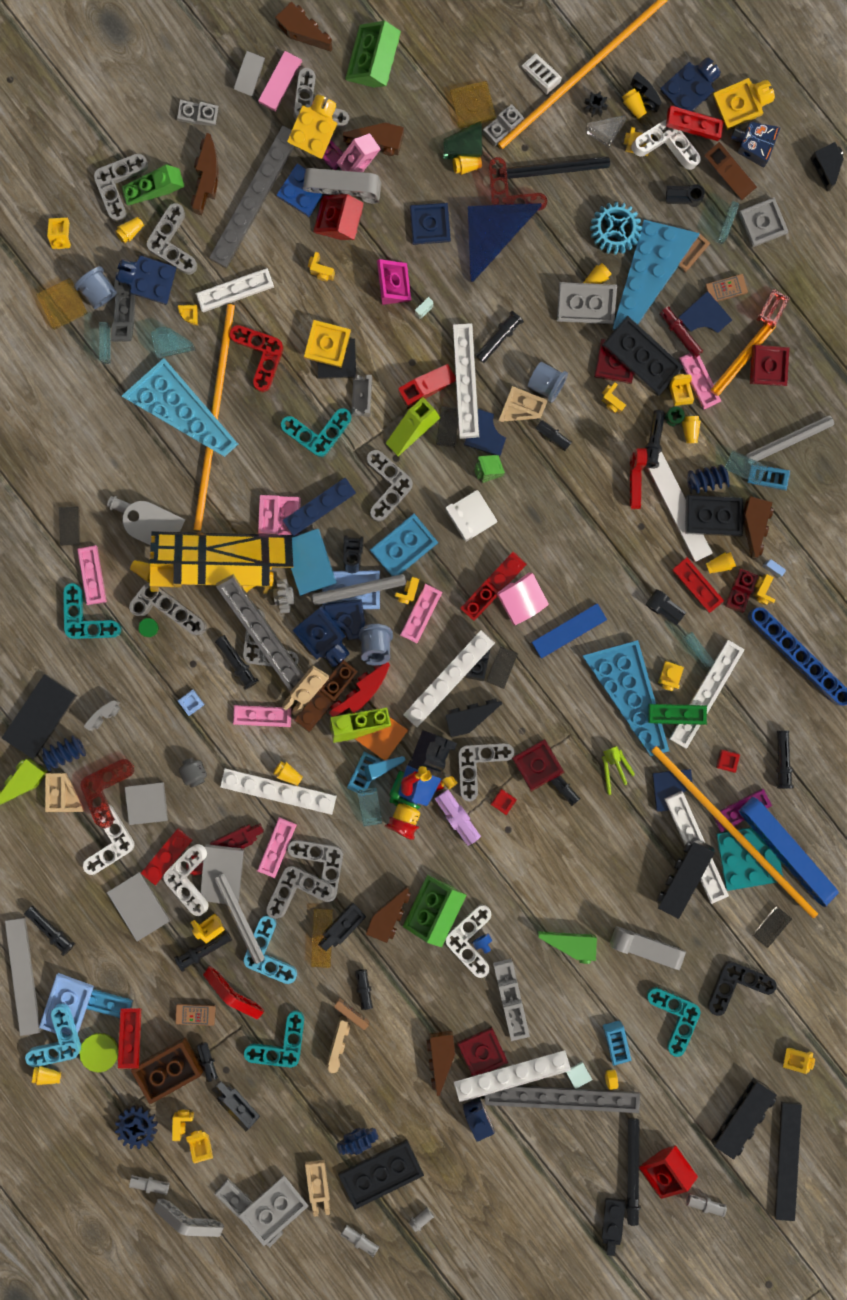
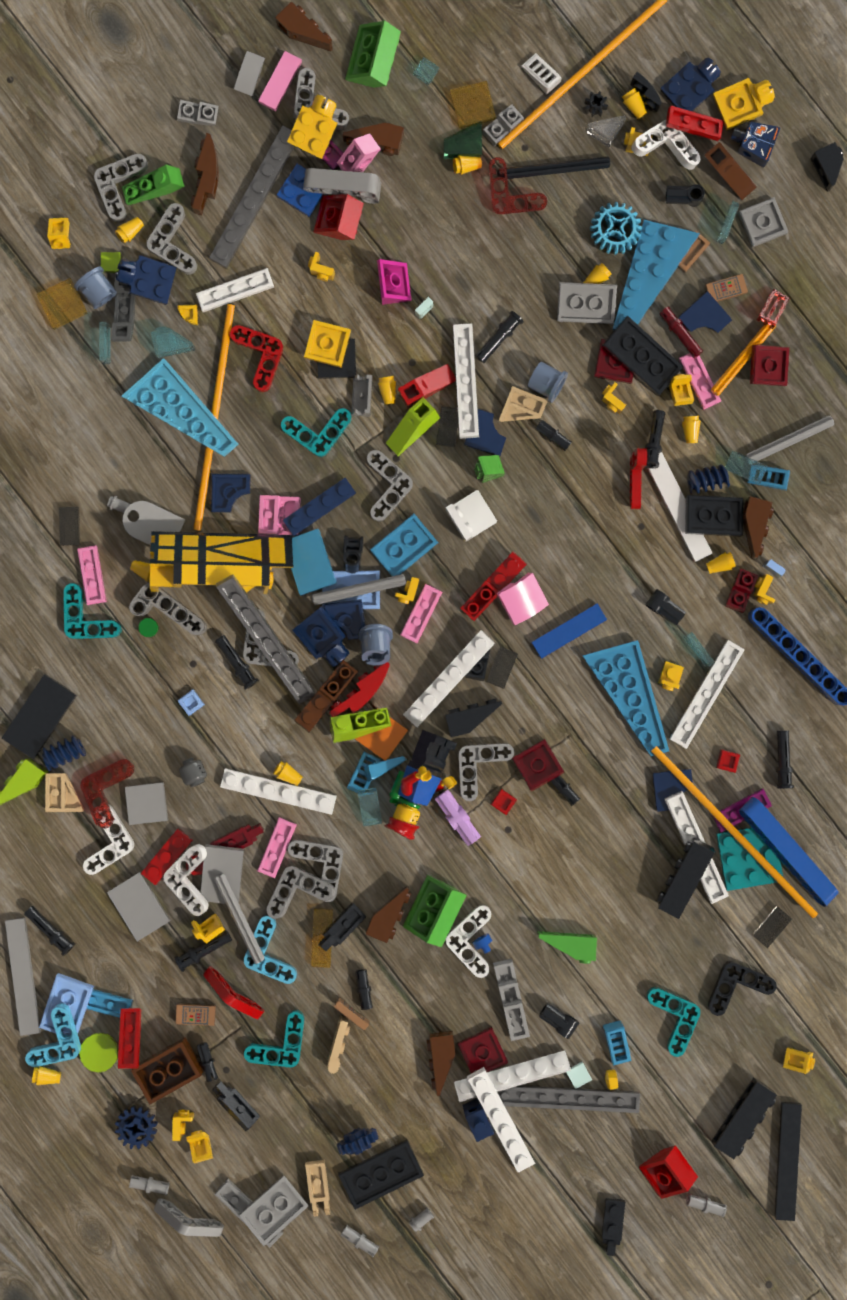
(108, 710): light grey slope -> none
(110, 261): none -> lime tile
(227, 489): none -> dark blue tile
(262, 716): bright pink tile -> none
(283, 596): light grey gear -> none
(306, 689): tan hinge -> none
(388, 389): none -> yellow cone
(426, 71): none -> clear light blue tile
(430, 223): dark blue tile -> none
(492, 229): clear blue tile -> none
(500, 1119): none -> white plate
(563, 1023): none -> black piece
(613, 757): lime plant -> none
(633, 1172): black axle -> none
(648, 948): light grey beam -> none
(677, 714): green tile -> none
(680, 416): dark green bush -> none
(697, 585): red plate -> none

